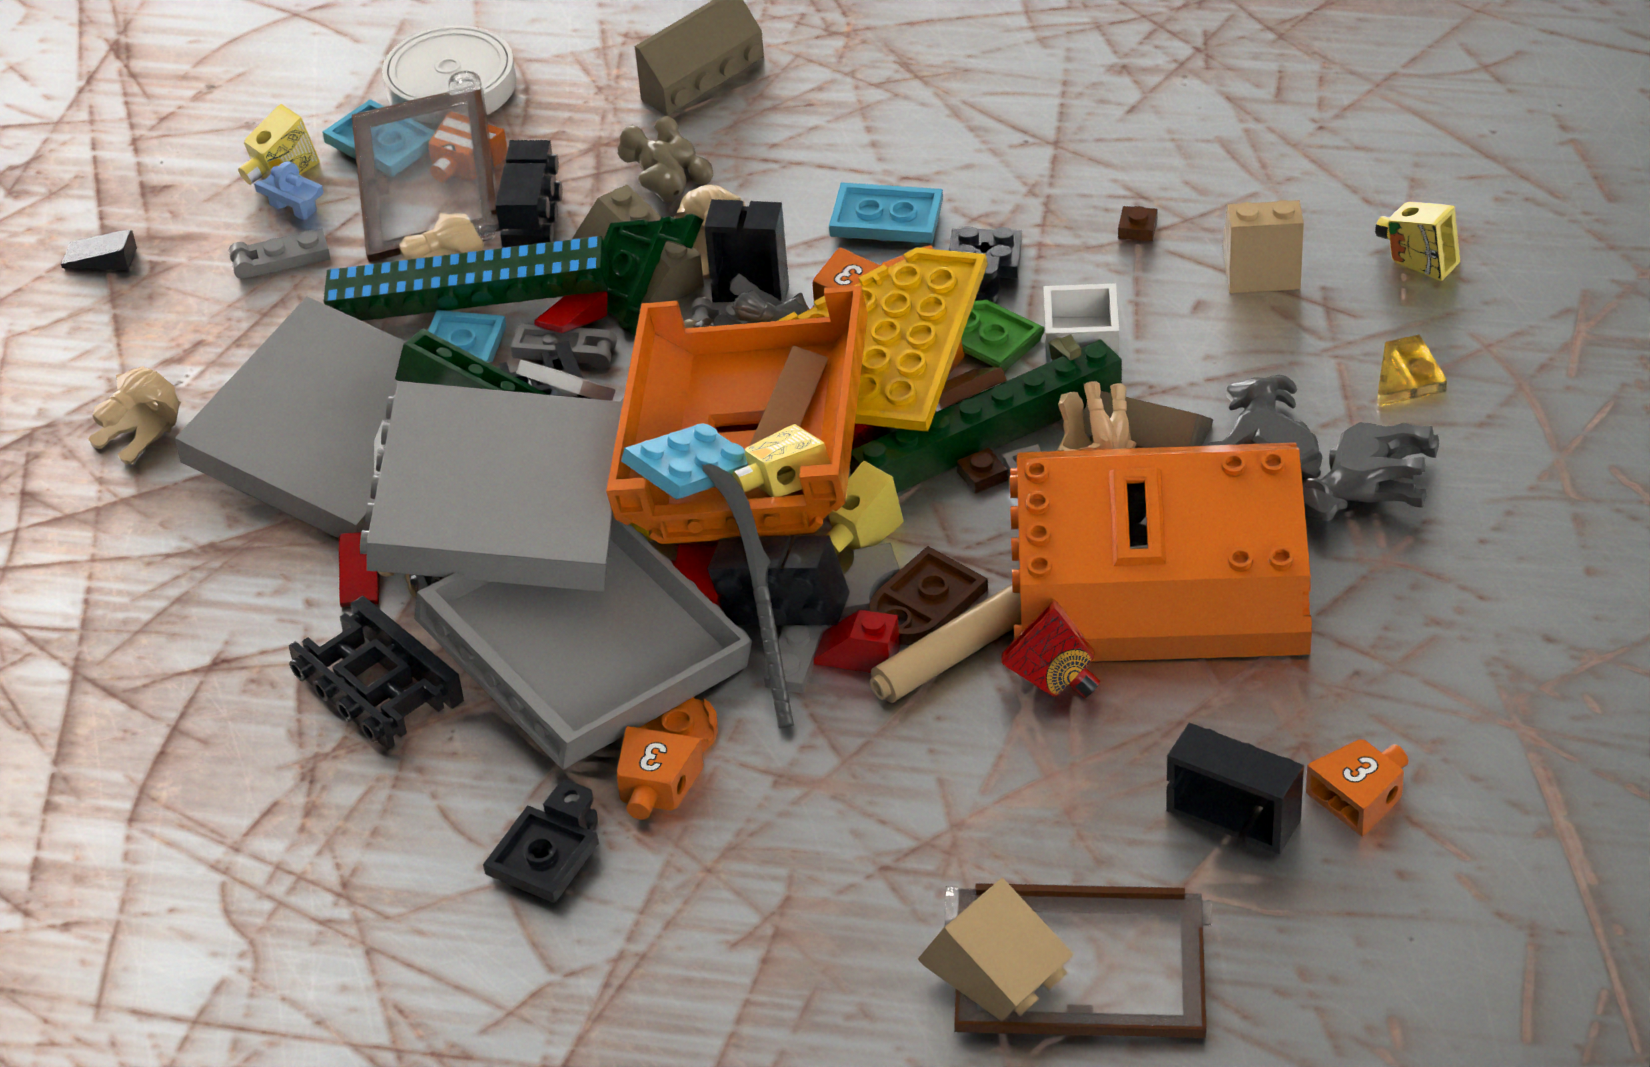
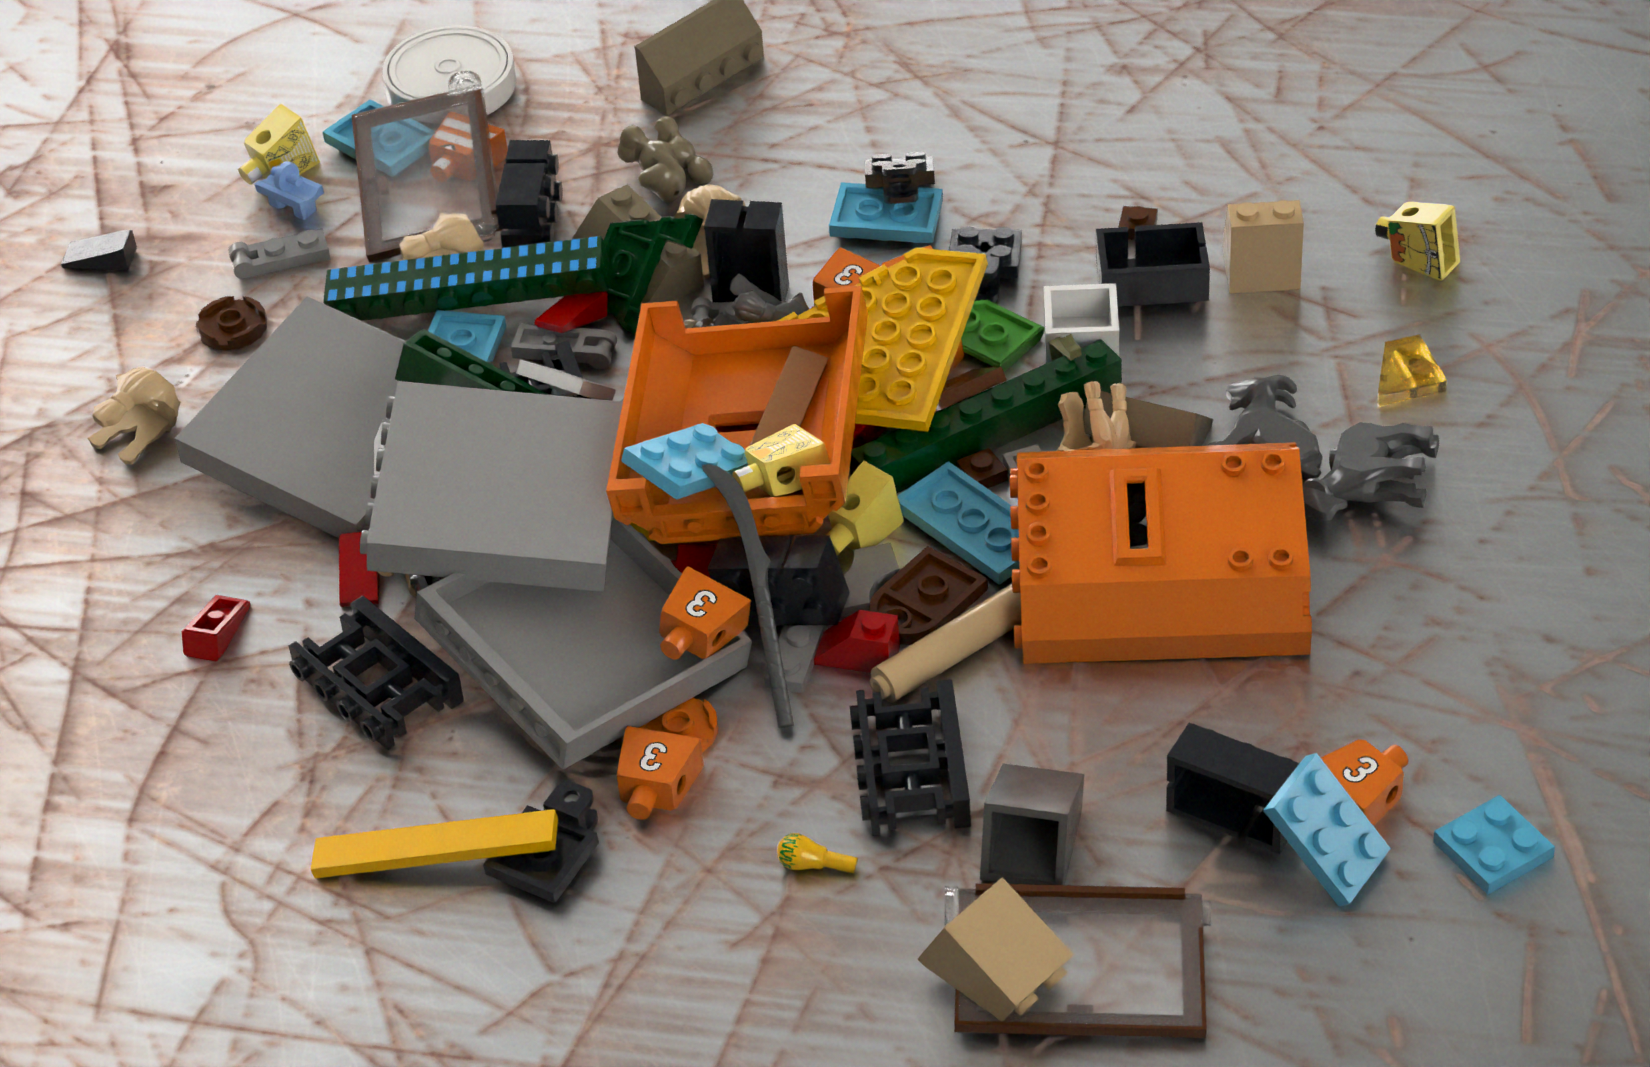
(214, 627): none -> red slope
(231, 323): none -> reddish brown tile
(434, 843): none -> yellow tile
(701, 616): none -> orange torso
(802, 853): none -> yellow piece
(899, 175): none -> black plate
(942, 754): none -> black fence
(963, 519): none -> medium azure plate
(1030, 825): none -> dark grey slope
(1052, 654): red torso -> none
(1167, 264): none -> black piece
(1327, 829): none -> medium azure plate
(1493, 844): none -> medium azure plate

